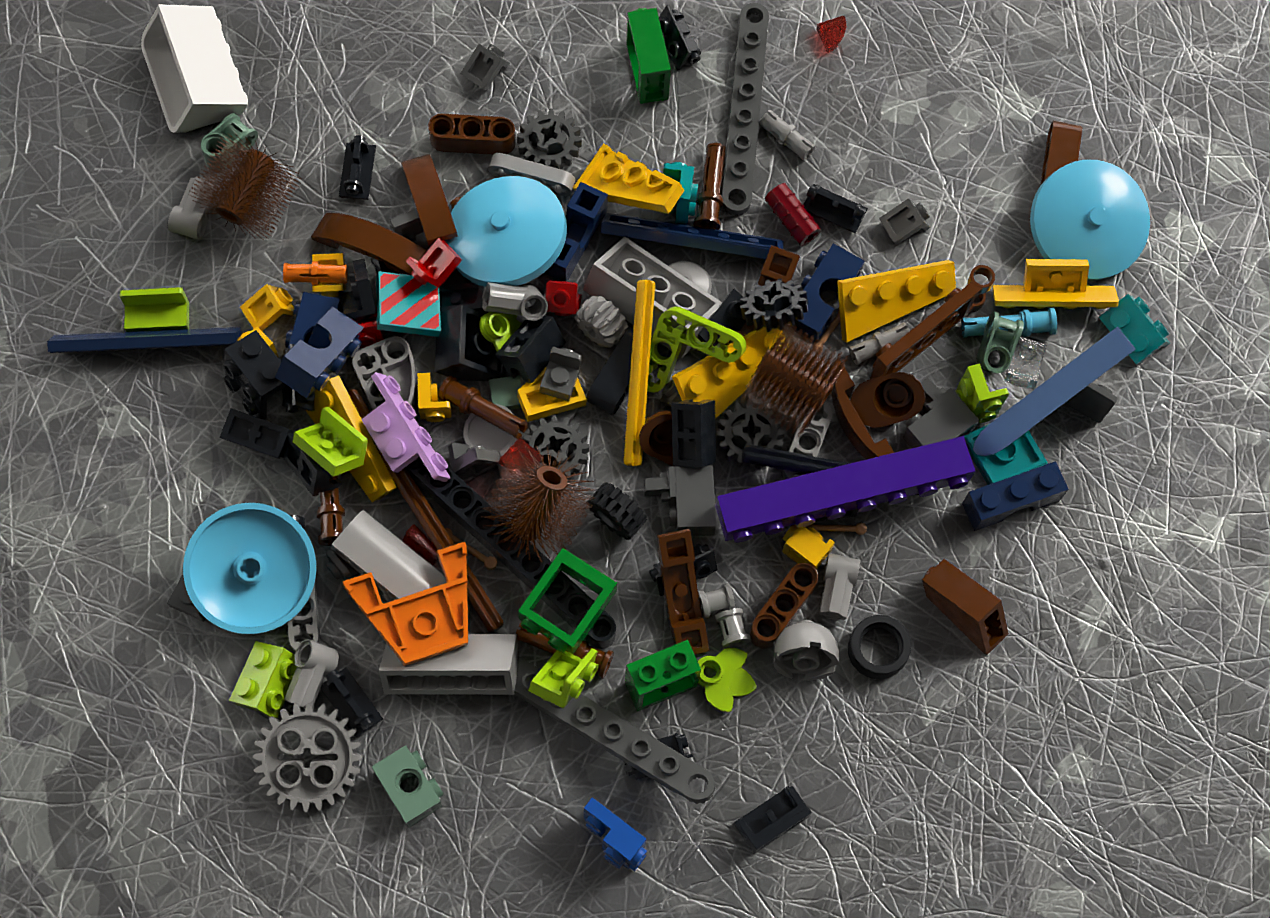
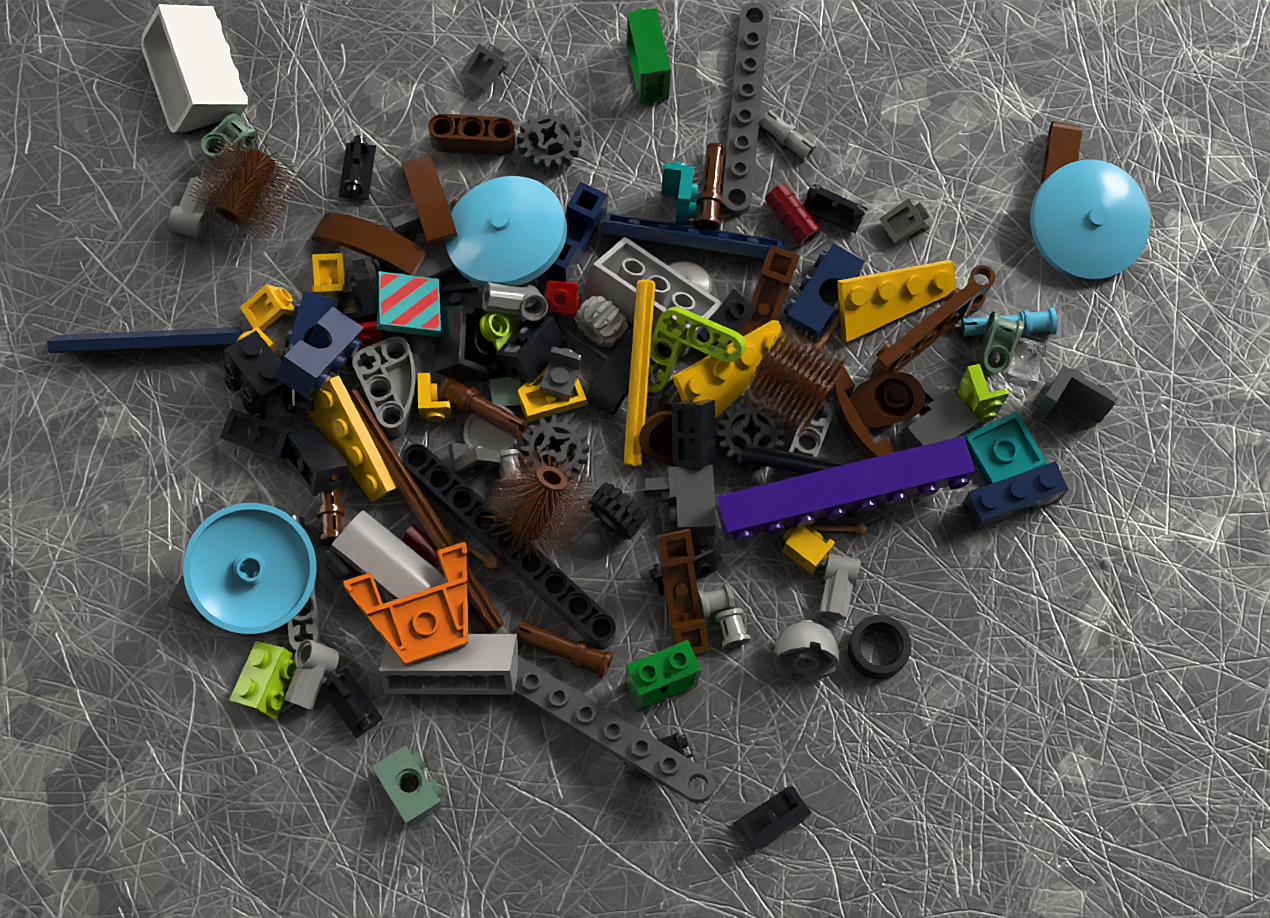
(155, 309): lime panel -> none
(307, 787): light grey gear -> none
(315, 273): orange pin -> none
(332, 443): lime bracket -> none
(399, 434): lavender bracket -> none
(435, 264): red bracket -> none
(520, 445): clear red tile -> none
(557, 180): light grey beam -> none
(564, 677): lime bracket -> none
(586, 575): green window -> none
(622, 843): blue plate -> none
(630, 182): yellow wing -> none
(679, 47): black hinge -> none
(729, 678): lime plate -> none
(774, 305): black gear -> none
(788, 591): reddish brown beam -> none
(832, 32): clear red tile -> none
(870, 347): light grey pin -> none
(966, 605): reddish brown slope -> none
(1053, 393): medium blue piece -> none
(1055, 285): yellow bracket -> none
(1137, 326): teal bracket -> none

